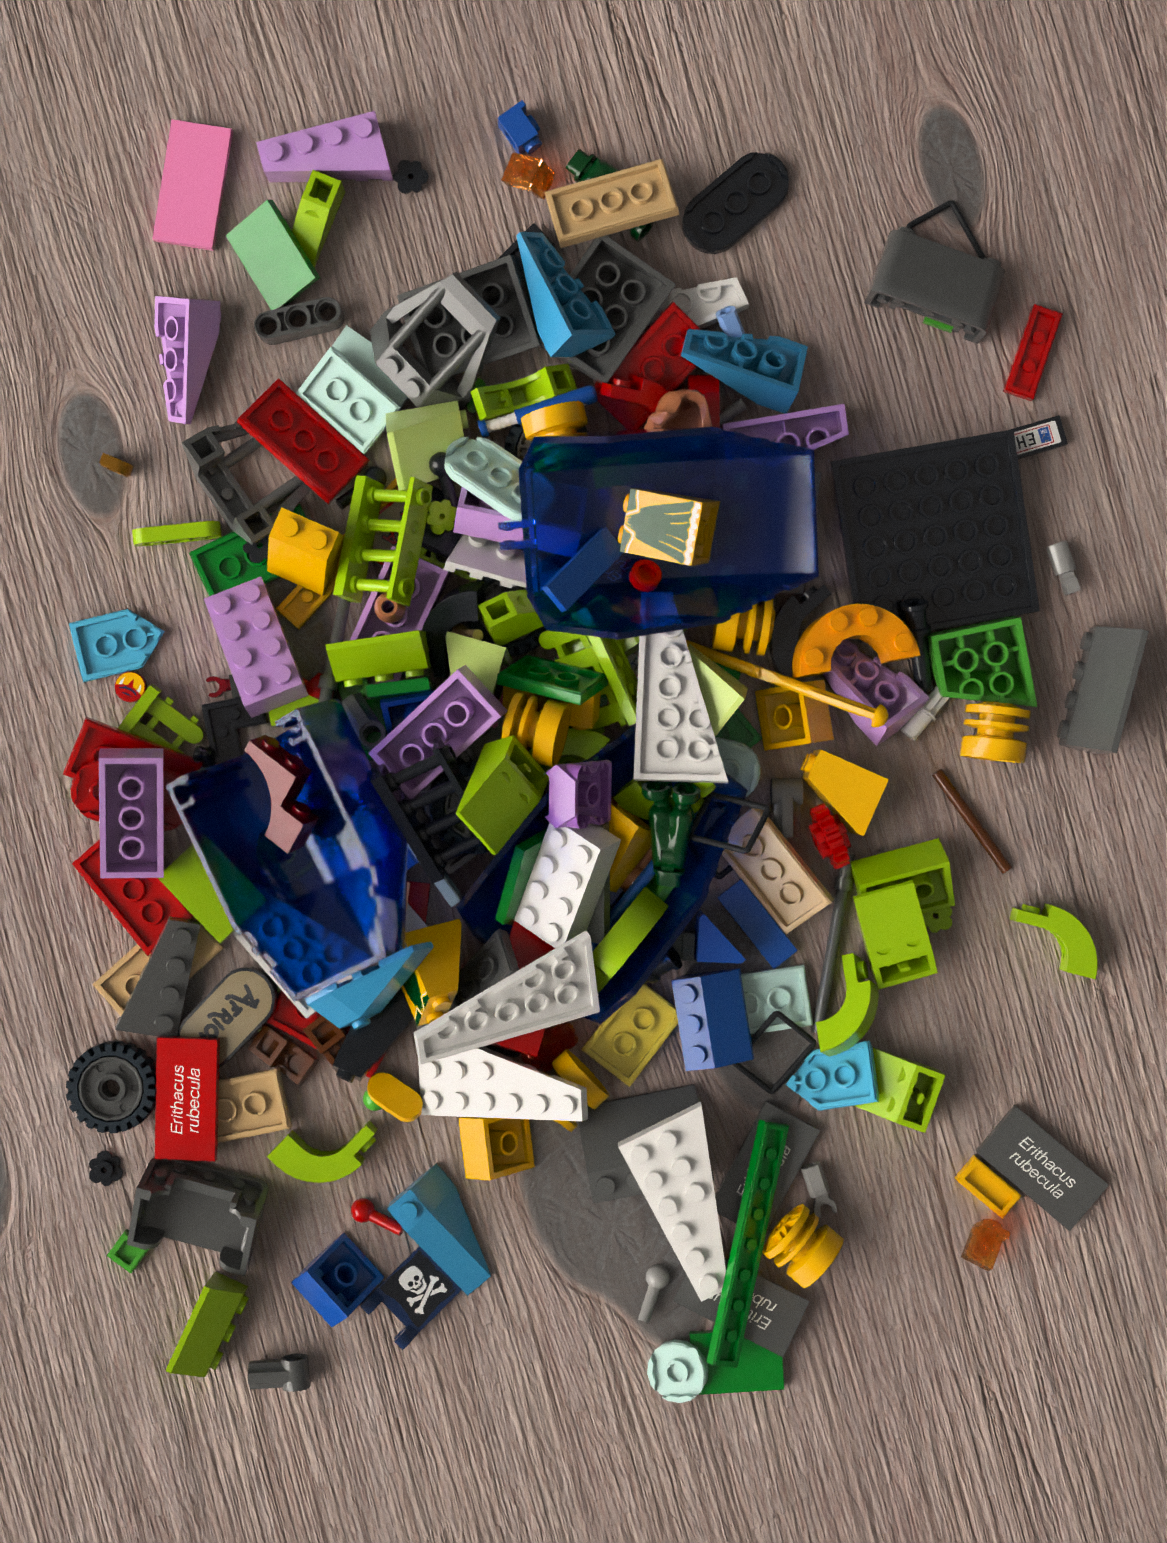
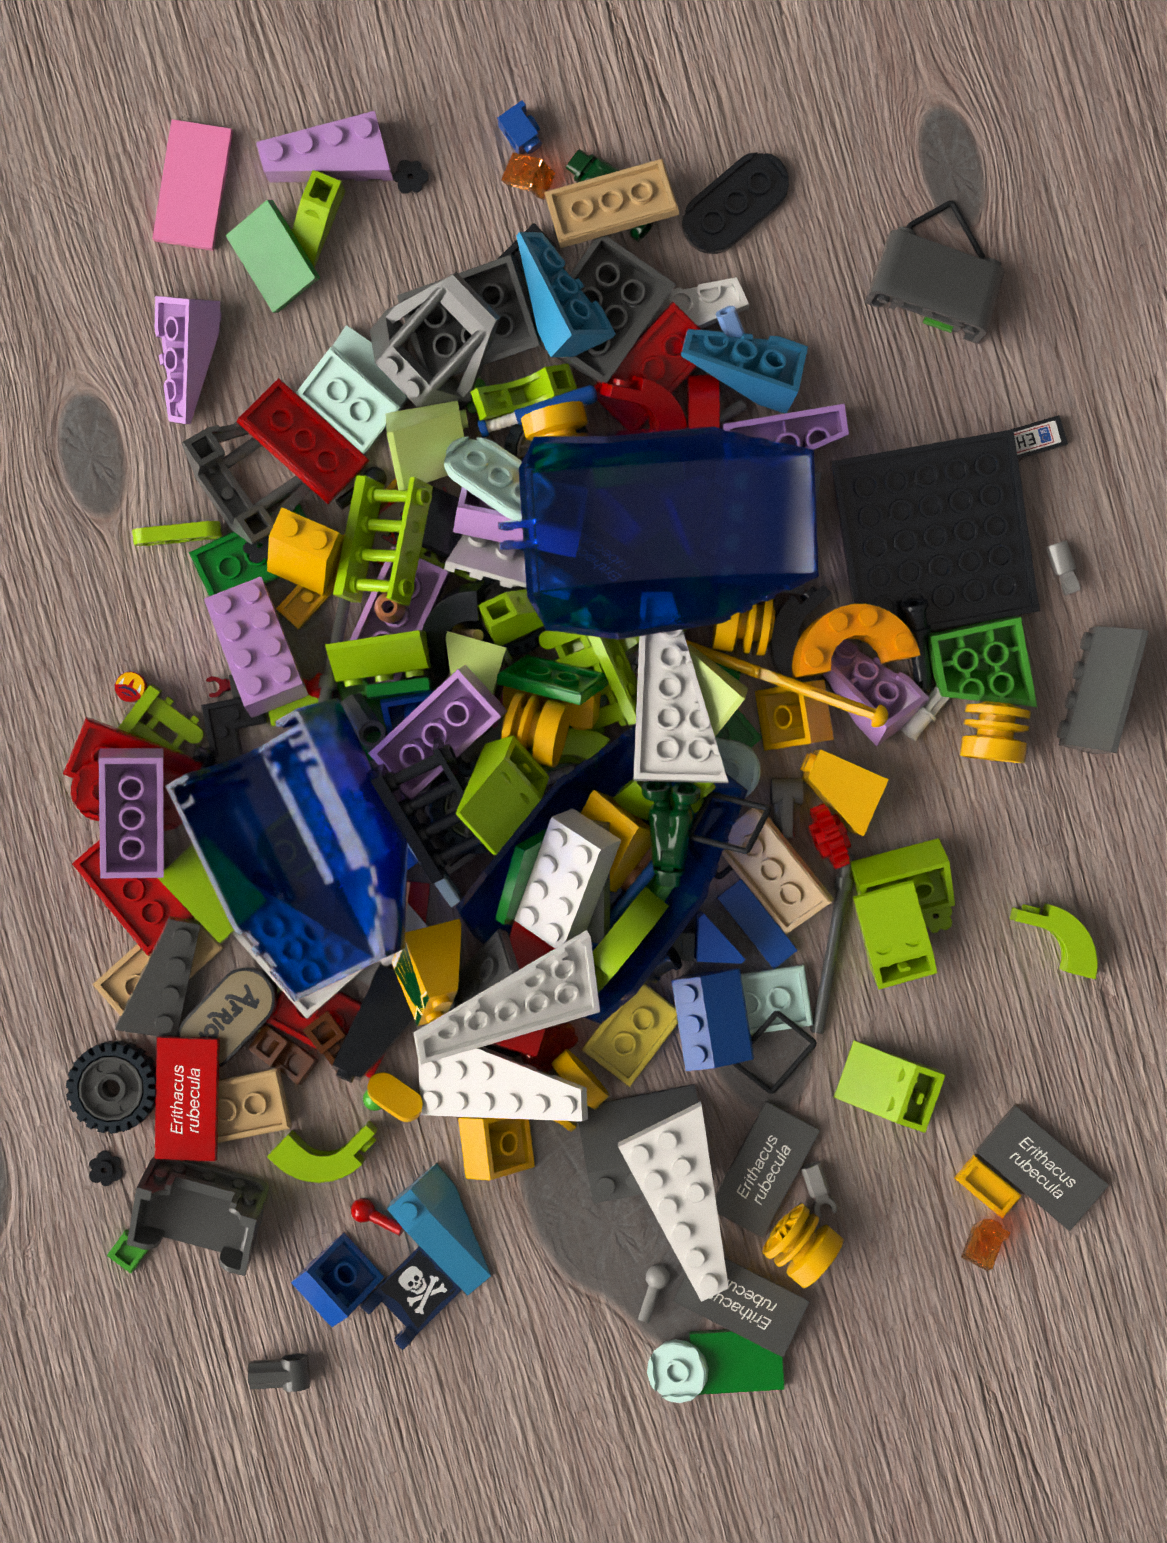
(113, 643): medium azure tile -> none
(116, 465): pearl gold tile -> none
(208, 1327): lime slope -> none
(284, 317): dark grey beam -> none
(285, 775): arch -> none
(369, 990): dark azure wedge -> none
(437, 467): black bar -> none
(442, 523): lime plant -> none
(580, 794): medium lavender slope -> none
(583, 569): blue tile -> none
(645, 575): red tile -> none
(668, 526): slope -> none
(680, 410): nougat hair -> none
(747, 1244): green tile -> none
(837, 1079): medium azure tile -> none
(856, 1013): lime arch -> none
(972, 821): reddish brown bar -> none
(1032, 352): red tile -> none

